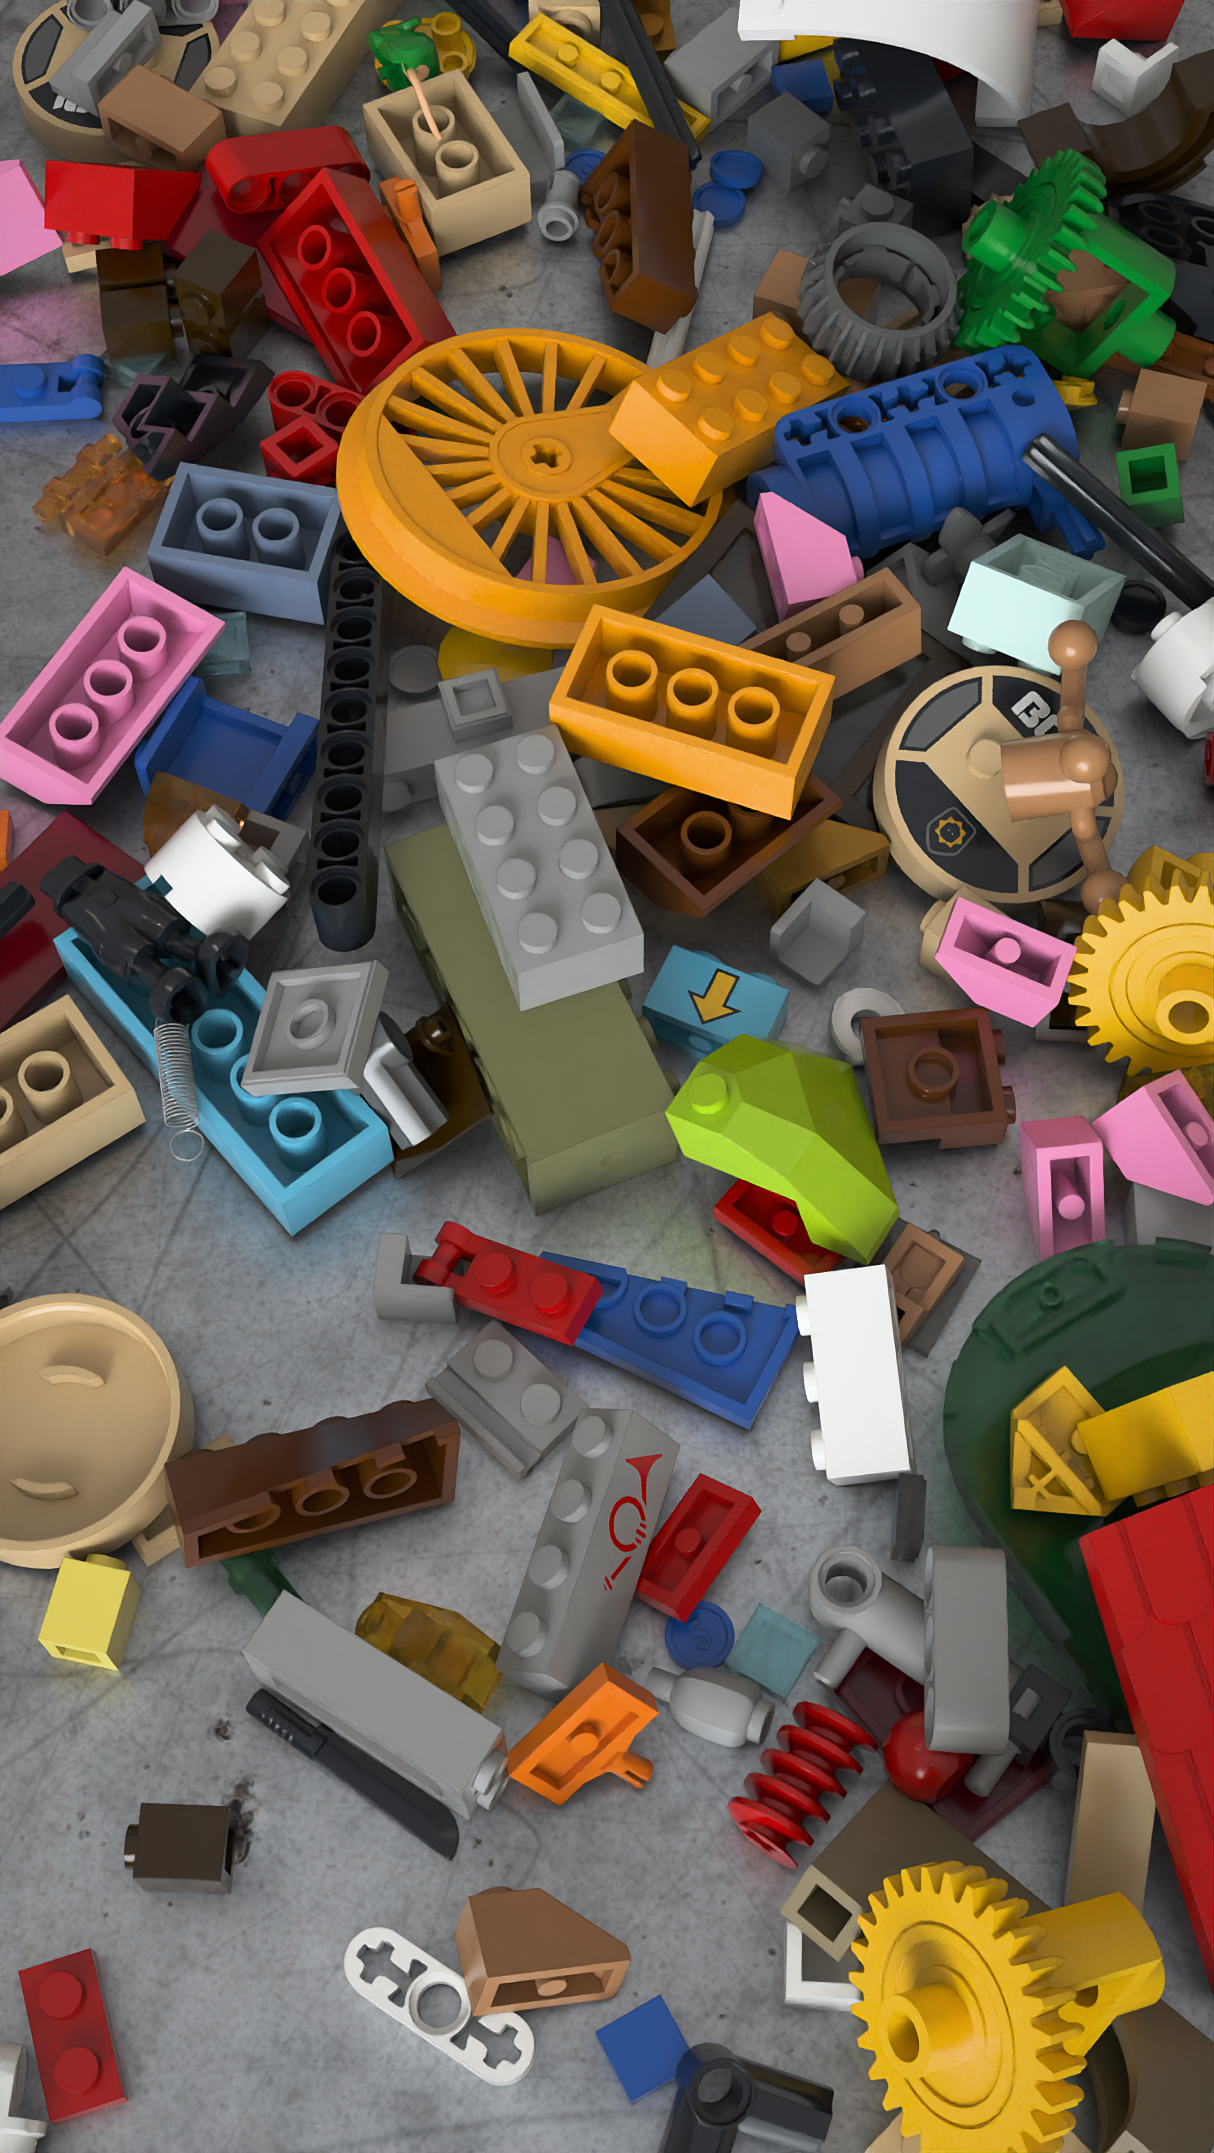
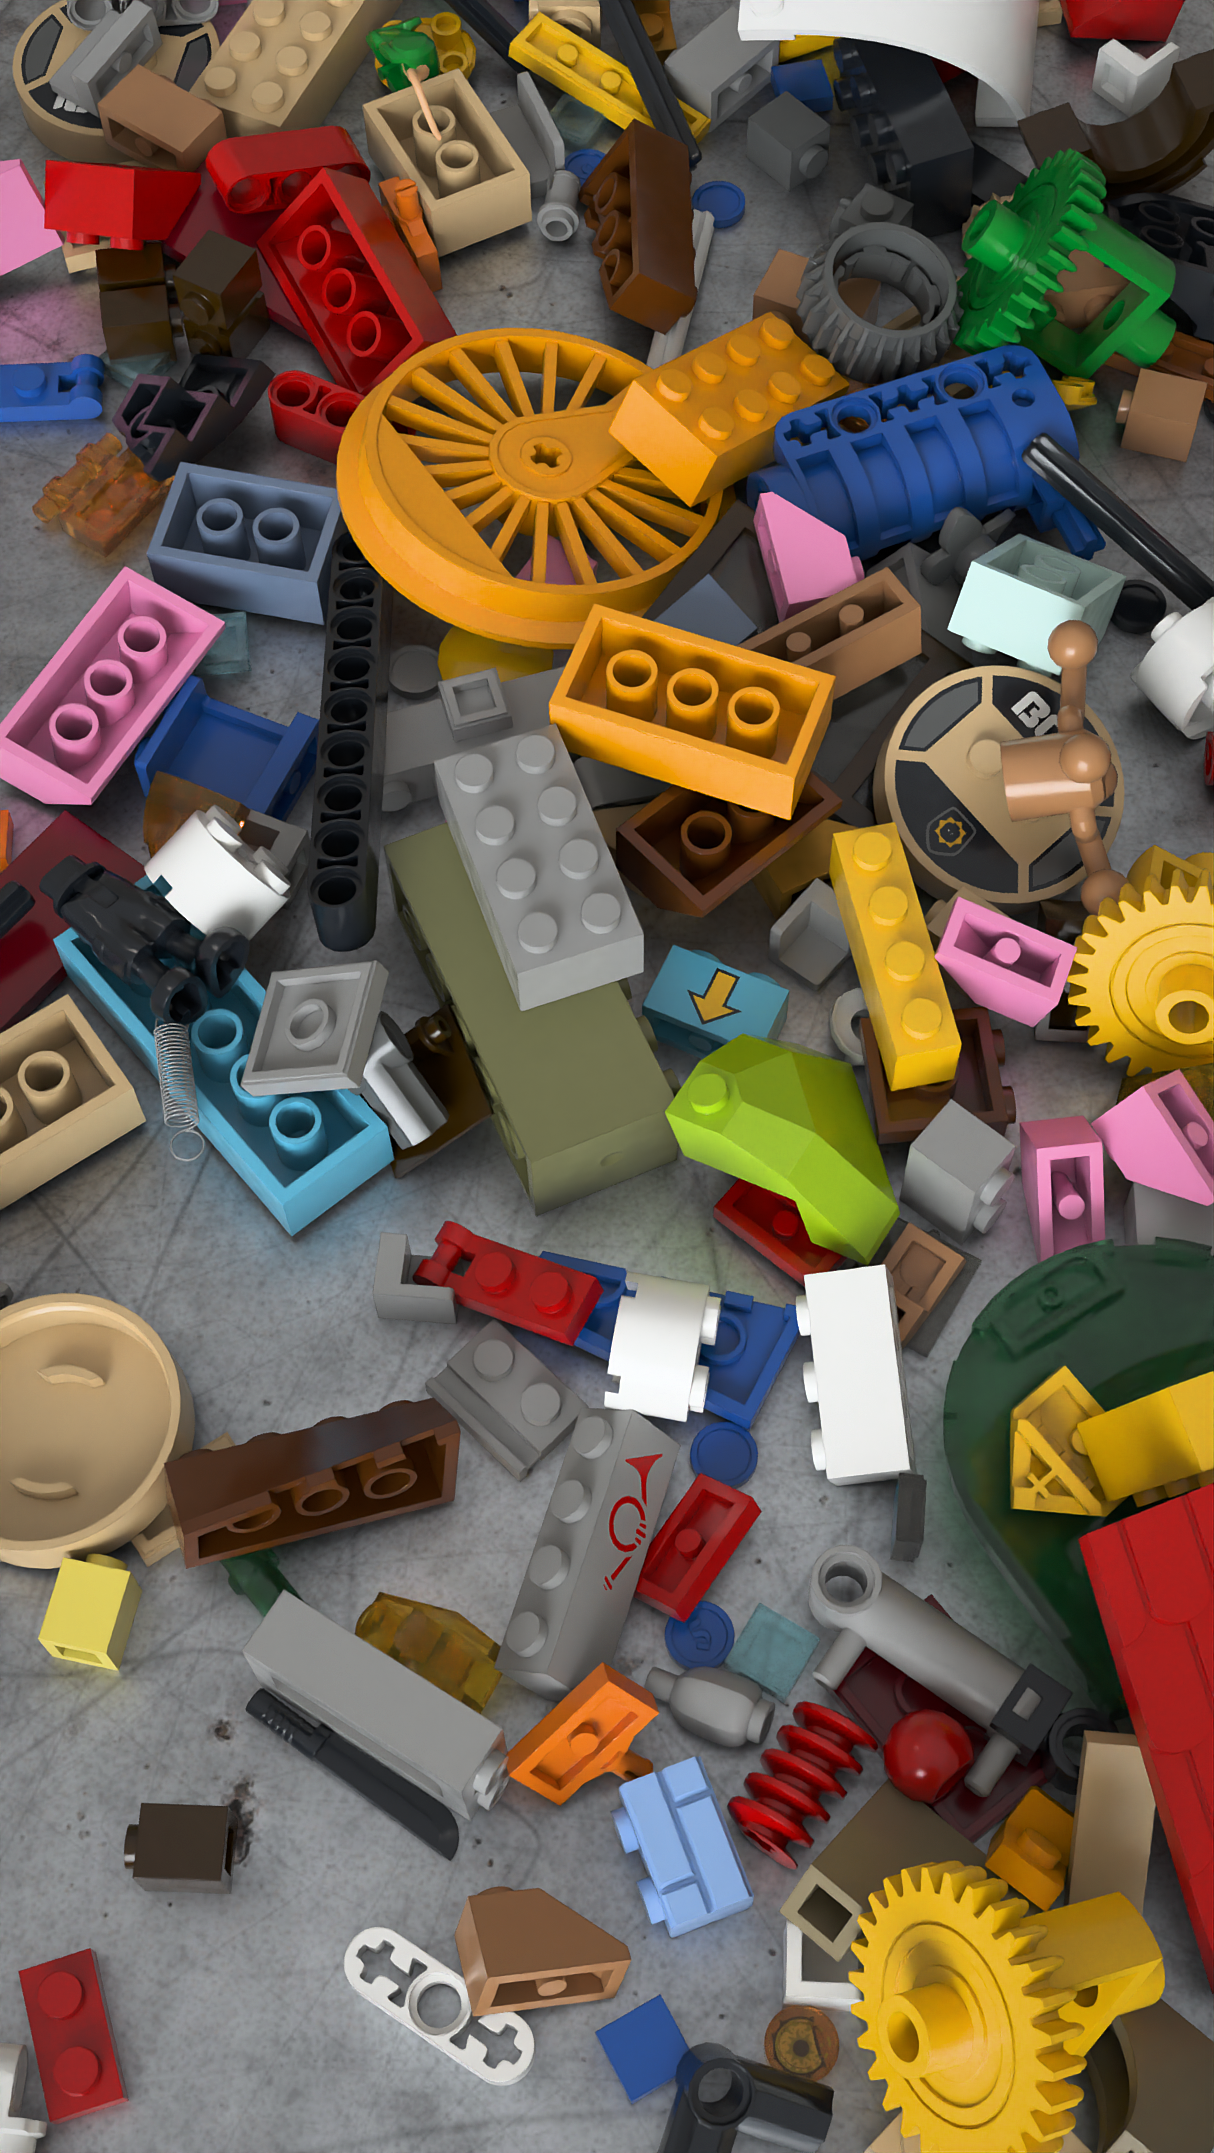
(301, 453): red brick -> none
(660, 1347): none -> white brick
(683, 1847): none -> light blue brick
(724, 1454): none -> blue piece
(736, 169): blue piece -> none
(802, 2042): none -> clear orange tile
(894, 957): none -> yellow brick
(958, 1173): none -> light grey brick
(966, 1650): light grey beam -> none
(1033, 1847): none -> light orange bracket
(1152, 484): green brick -> none

